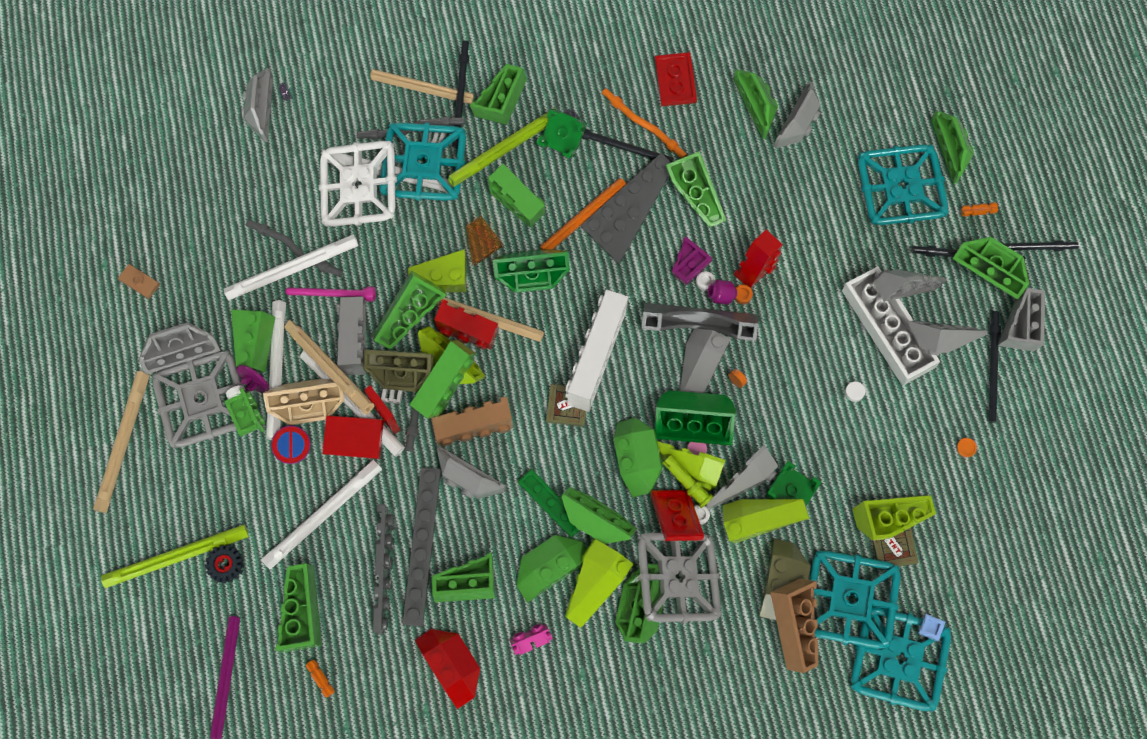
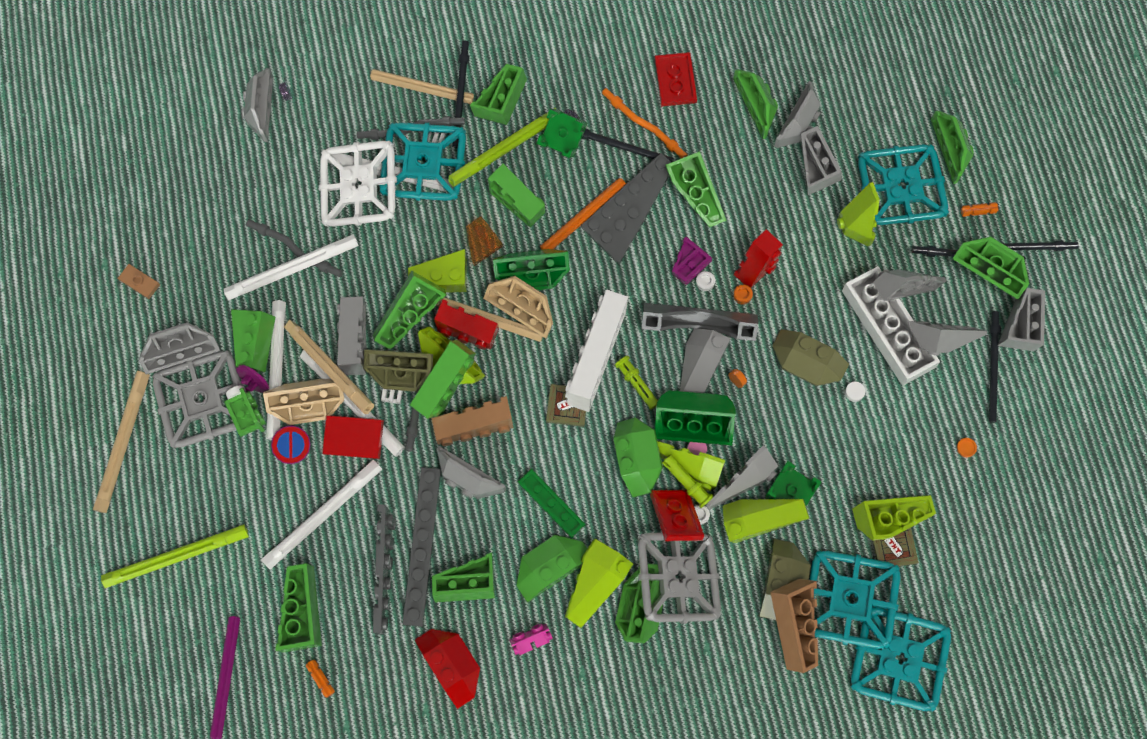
(230, 572): black bush -> none
(368, 293): dark pink piece -> none
(382, 410): red tile -> none
(521, 303): none -> tan wedge
(596, 518): bright green wedge -> none
(634, 373): none -> lime pin
(722, 292): magenta head -> none
(809, 358): none -> olive wedge
(819, 162): none -> light grey wedge
(859, 216): none -> lime wedge
(931, 627): light blue tile -> none

